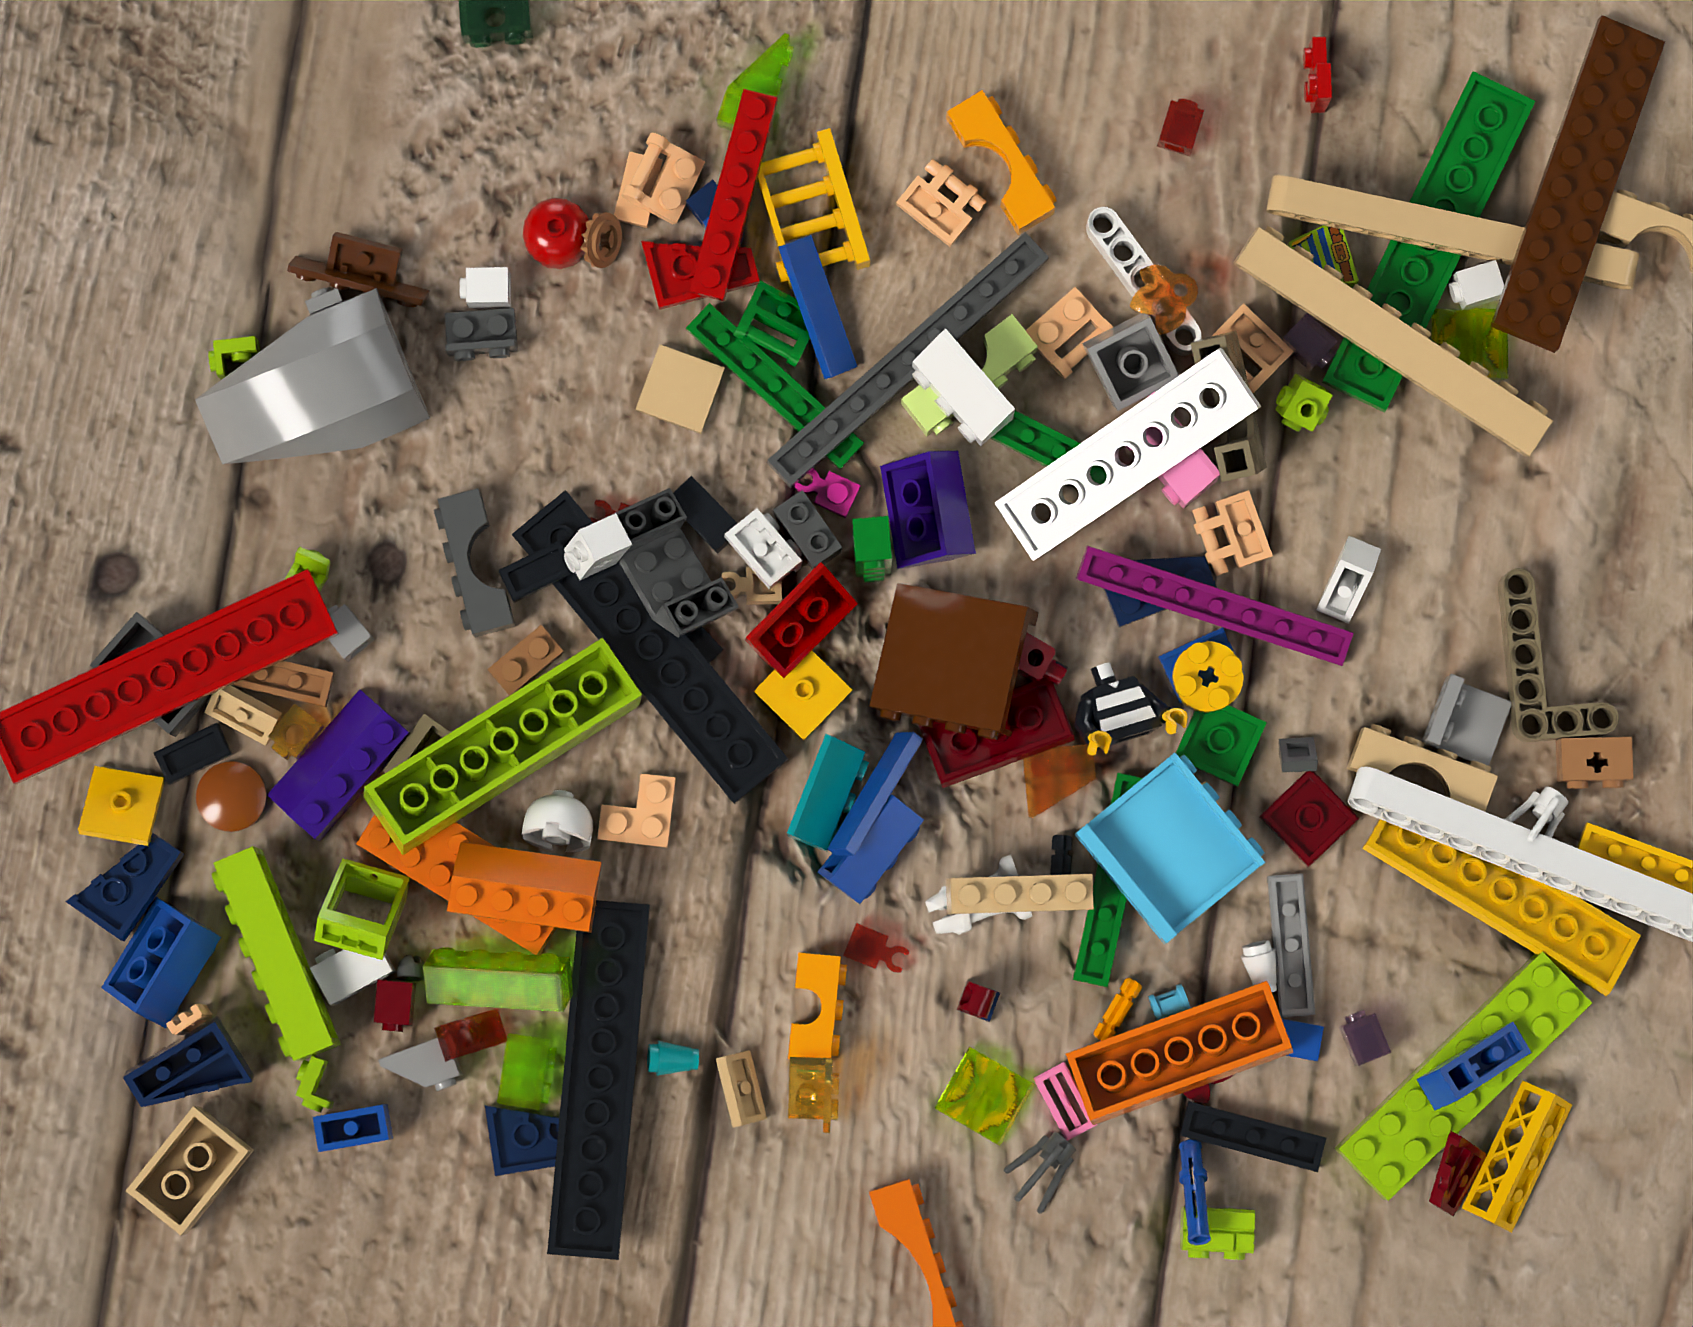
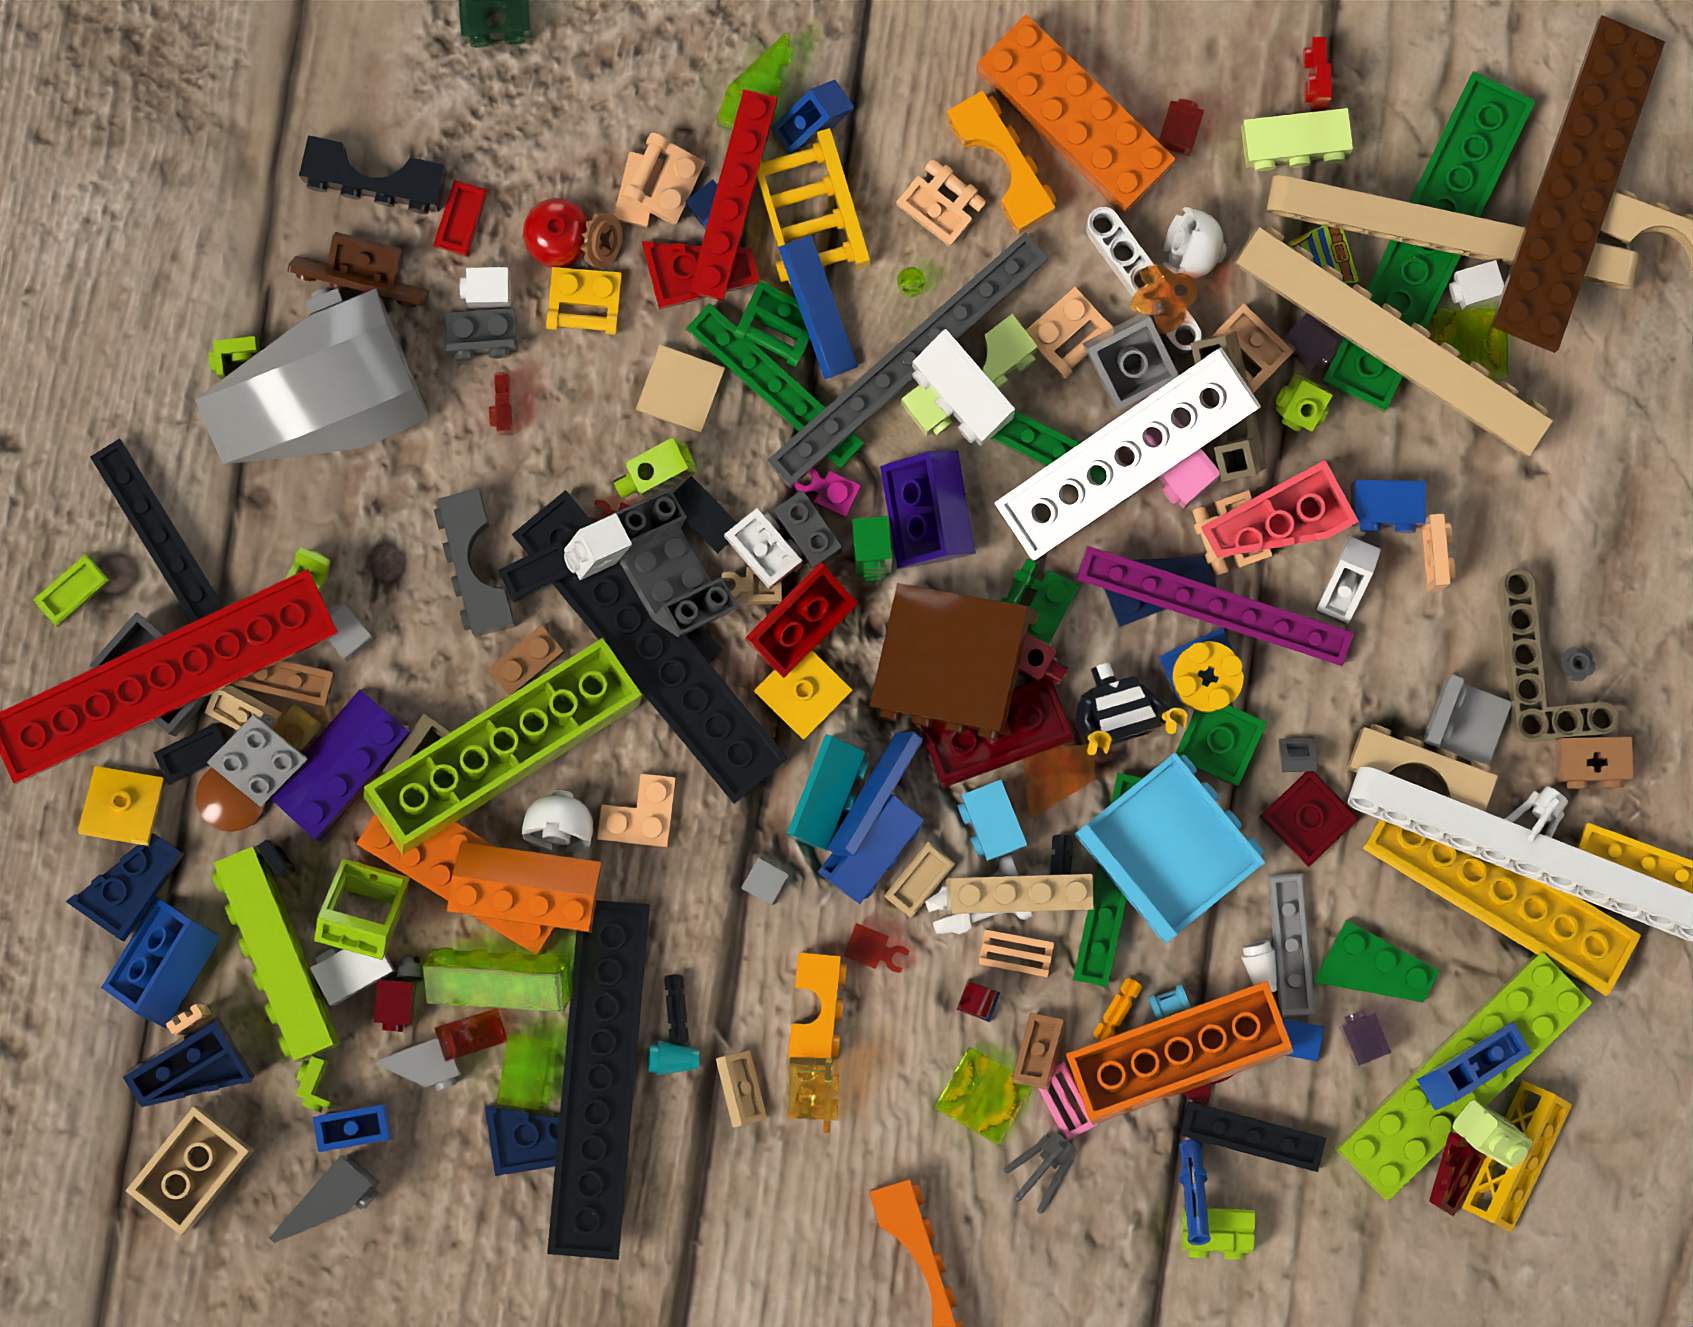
(71, 590): none -> lime tile
(156, 531): none -> black plate
(257, 759): none -> light grey hinge
(276, 858): none -> black tile
(336, 1193): none -> dark grey slope
(415, 184): none -> black arch
(460, 218): none -> red tile
(501, 413): none -> clear red plate
(585, 289): none -> yellow plate
(671, 465): none -> lime torso
(676, 1008): none -> black axle
(765, 881): none -> light grey tile
(815, 111): none -> blue slope
(909, 277): none -> clear neon green hinge
(919, 880): none -> tan tile
(992, 821): none -> medium azure brick
(1039, 1051): none -> medium nougat plate
(1046, 958): none -> light nougat tile
(1050, 602): none -> green plate
(1075, 114): none -> orange brick
(1194, 244): none -> white cylinder
(1289, 514): none -> coral wedge
(1297, 139): none -> yellowish green brick
(1374, 966): none -> green wing
(1388, 504): none -> blue brick
(1438, 567): none -> light nougat plate
(1492, 1134): none -> yellowish green brick
(1570, 669): none -> dark grey plate

